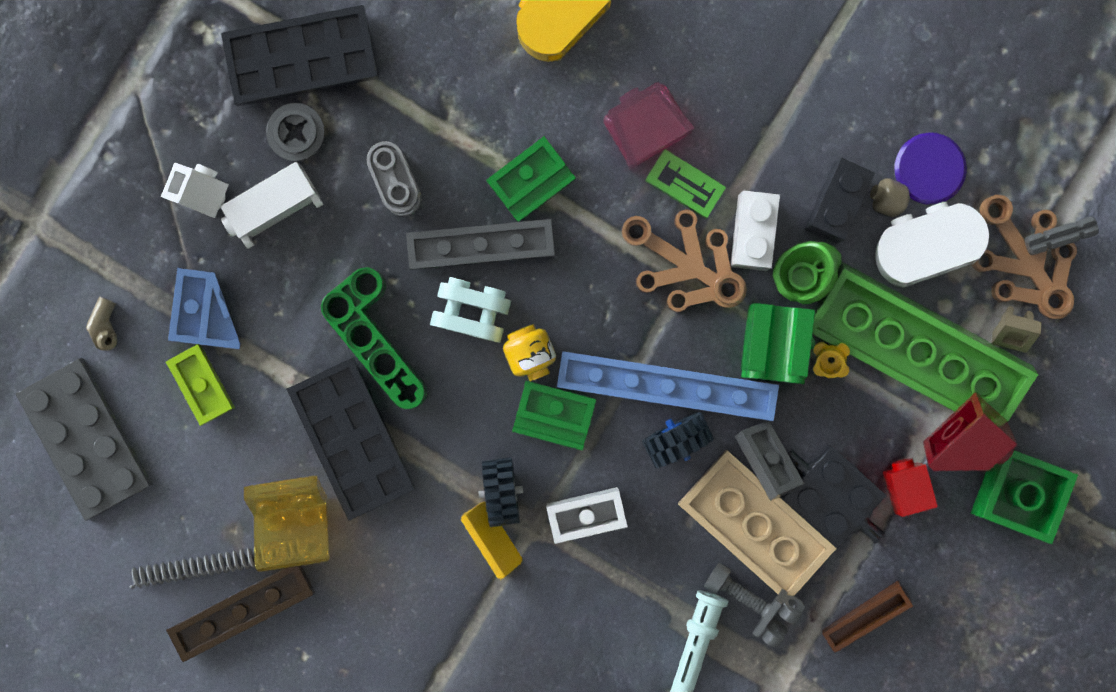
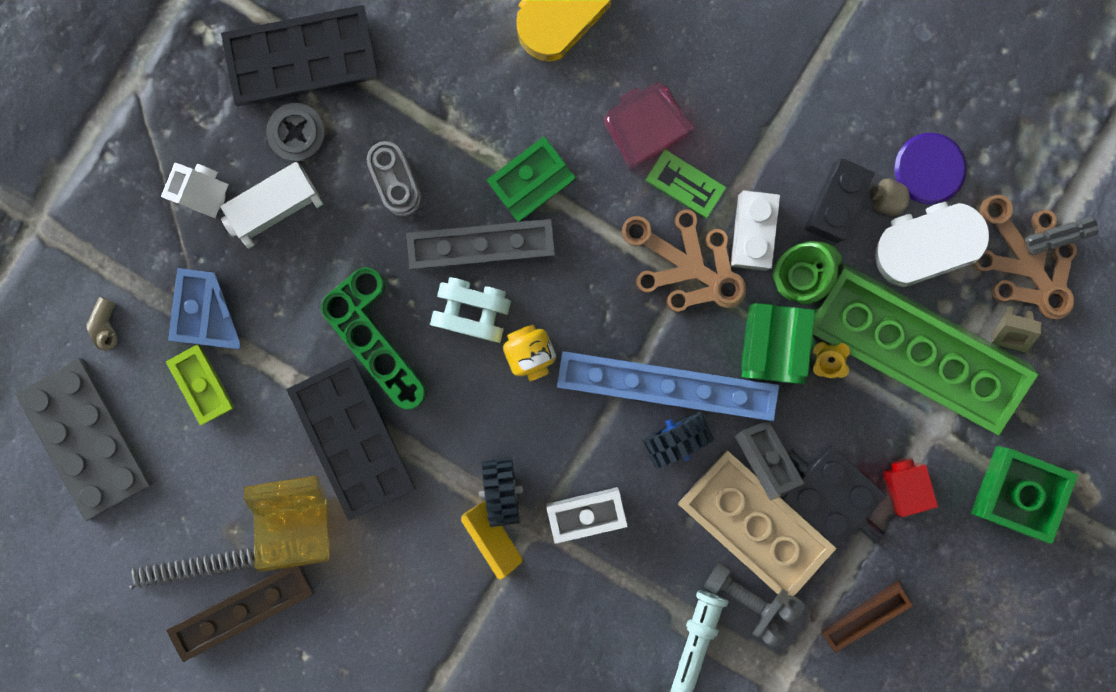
(554, 415): green plate -> none
(970, 439): dark red slope -> none

